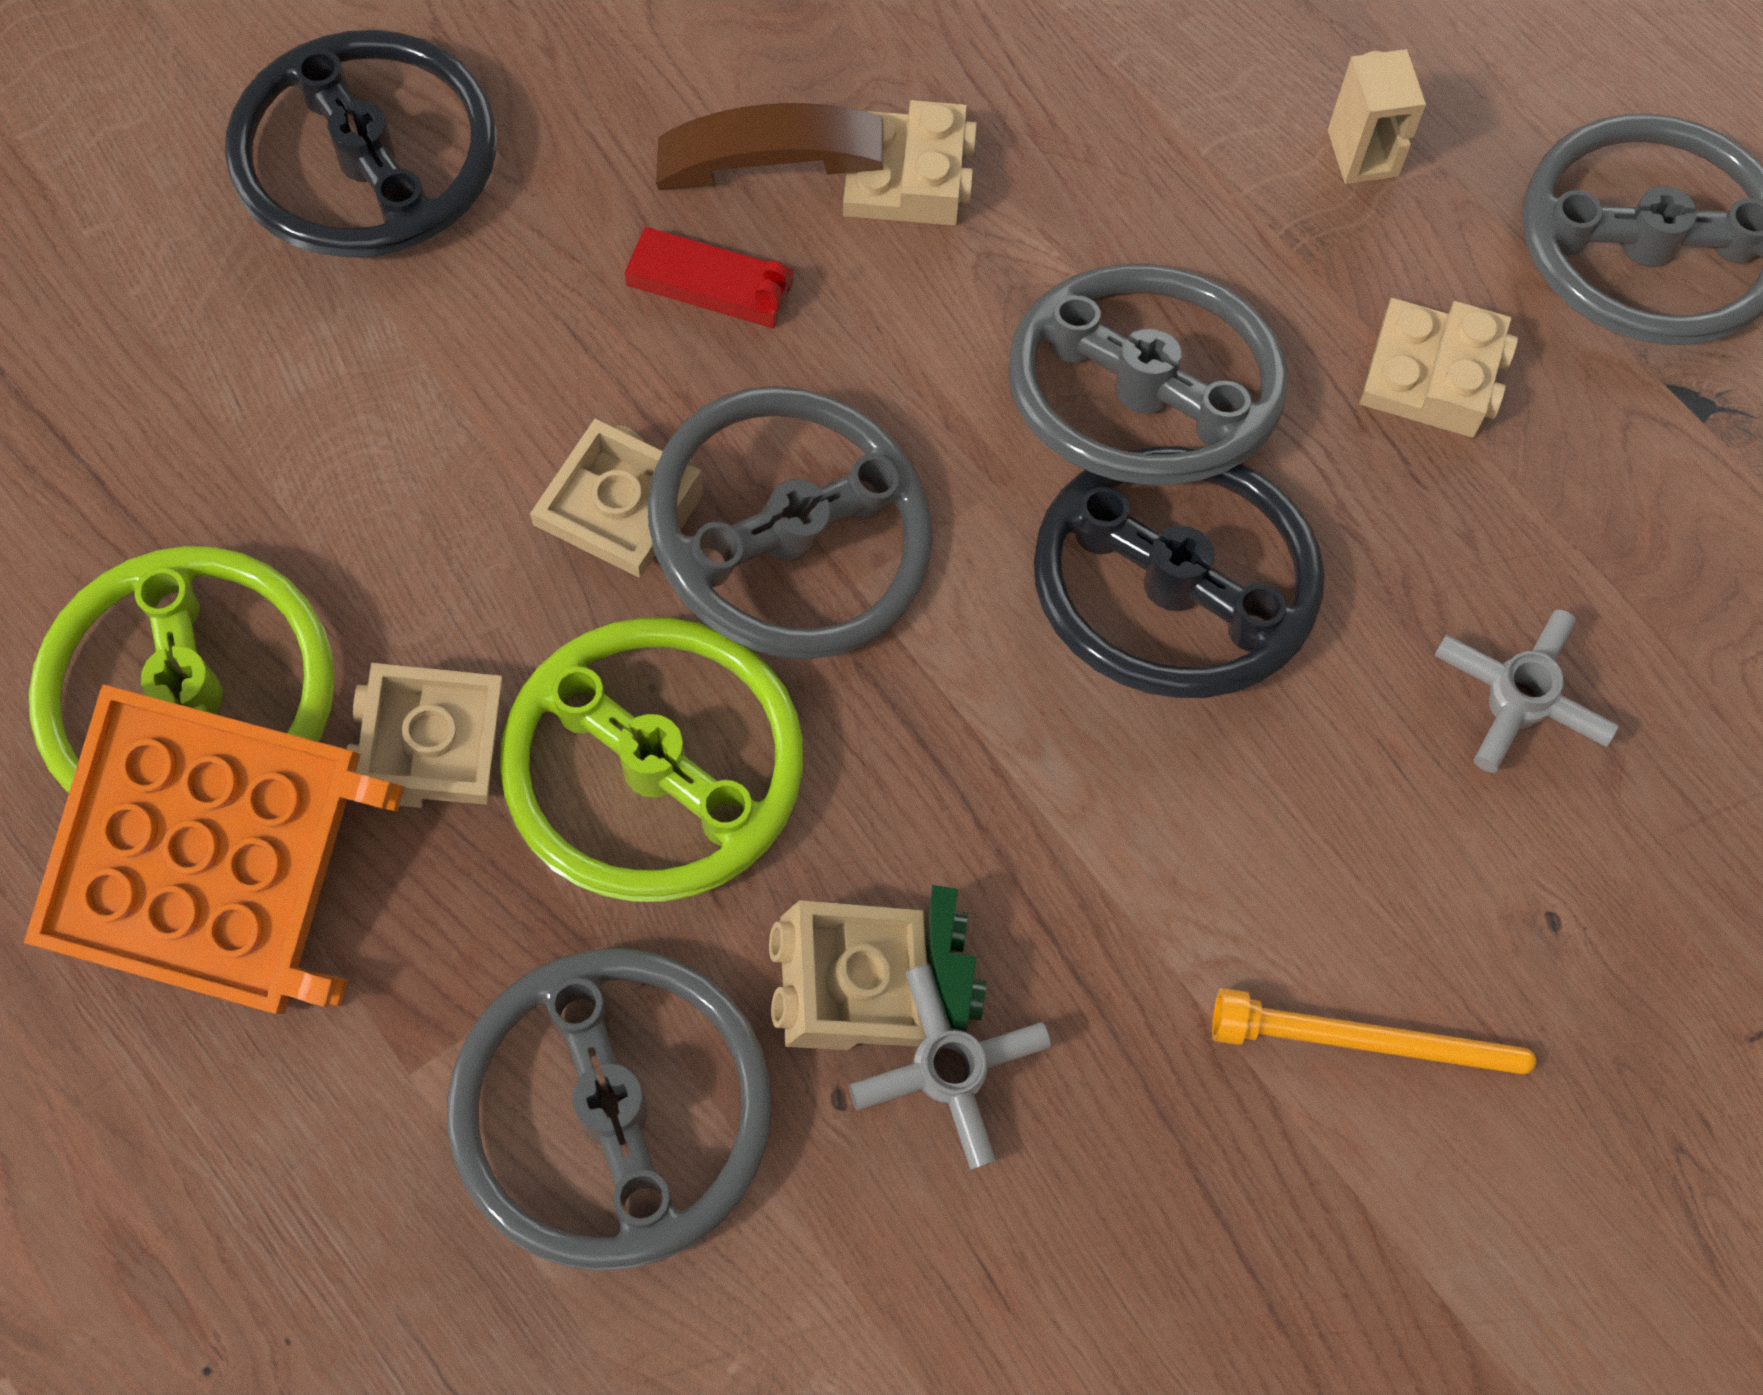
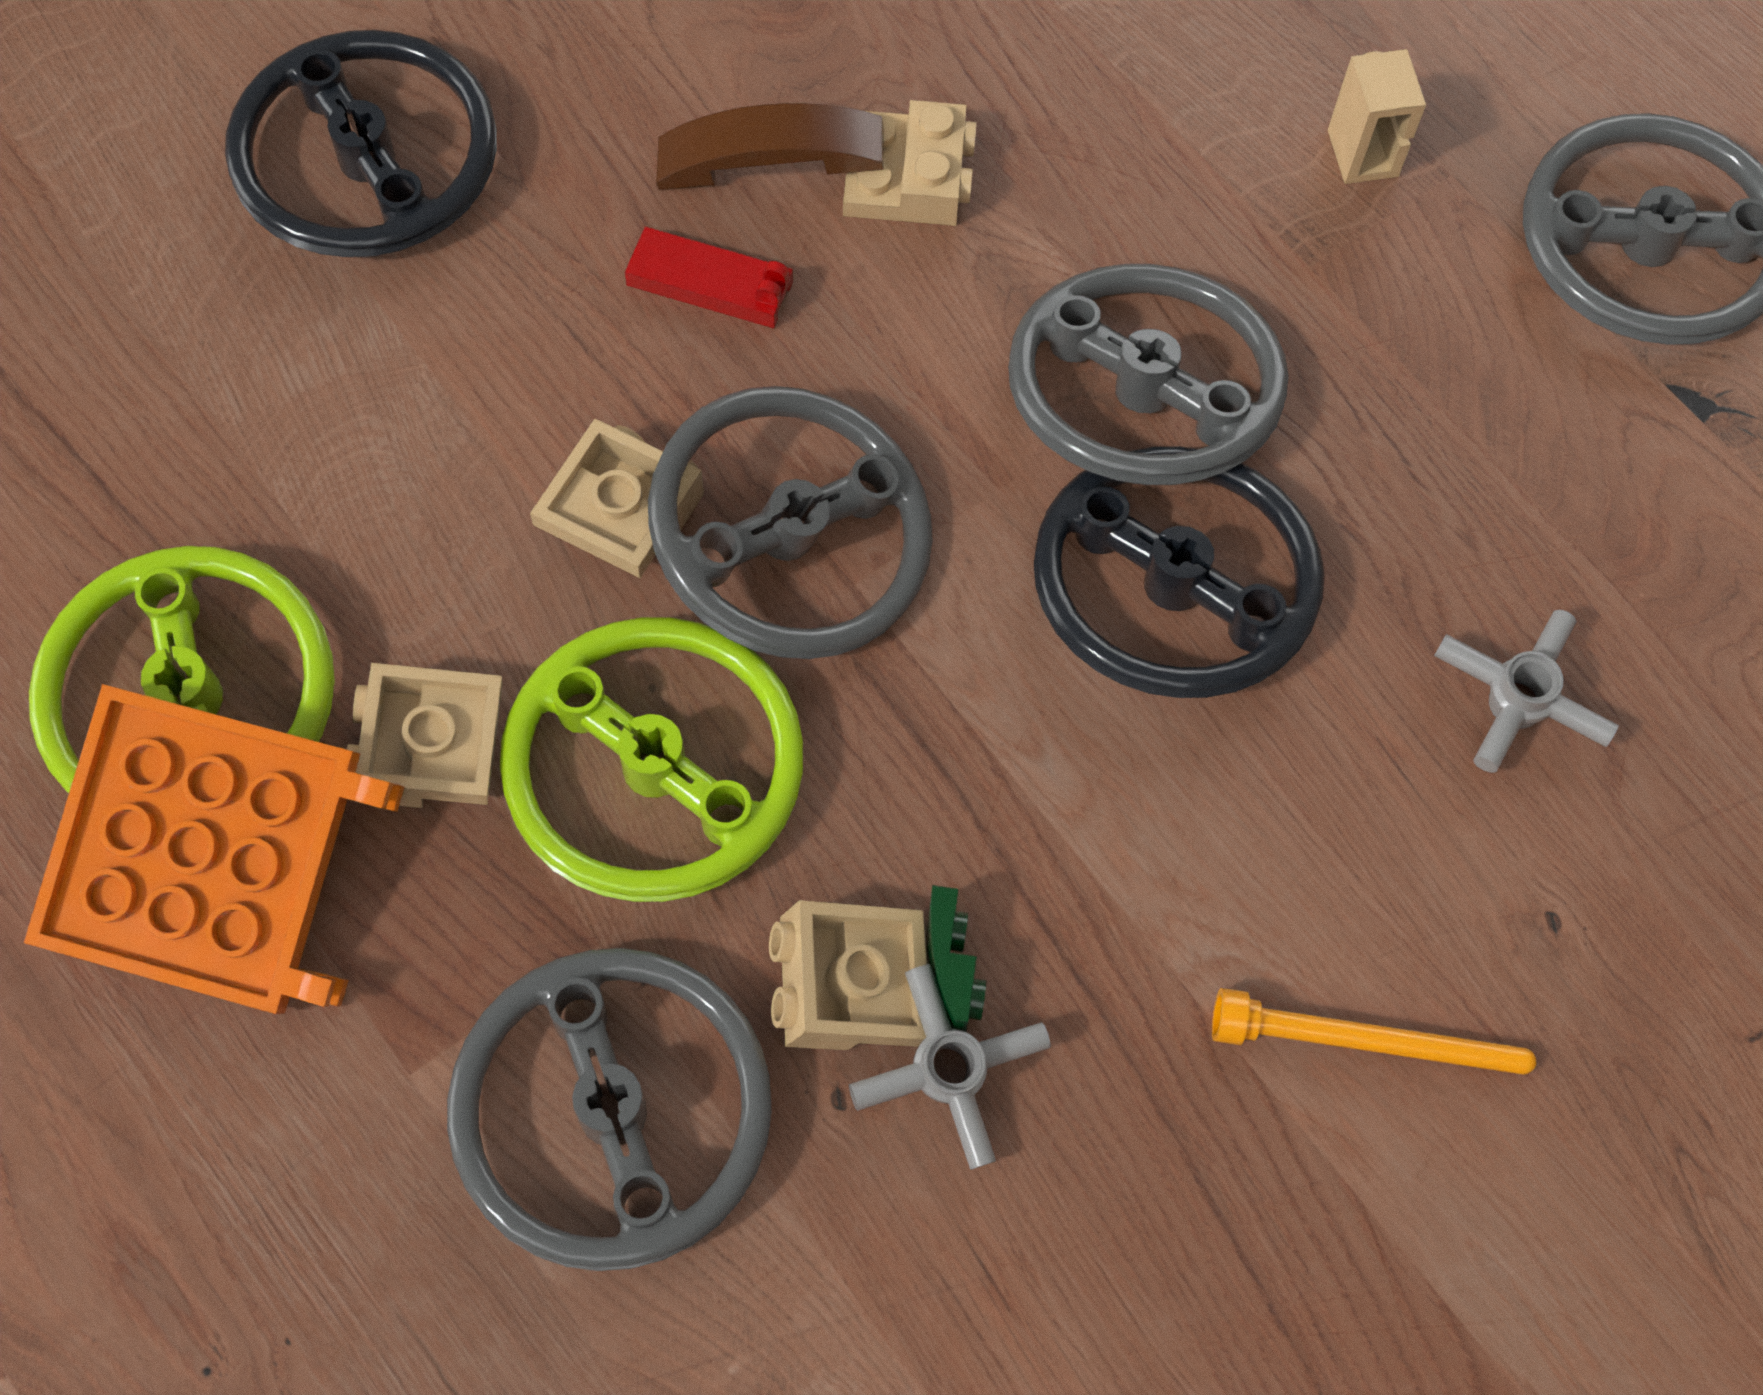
(1439, 365): tan plate -> none

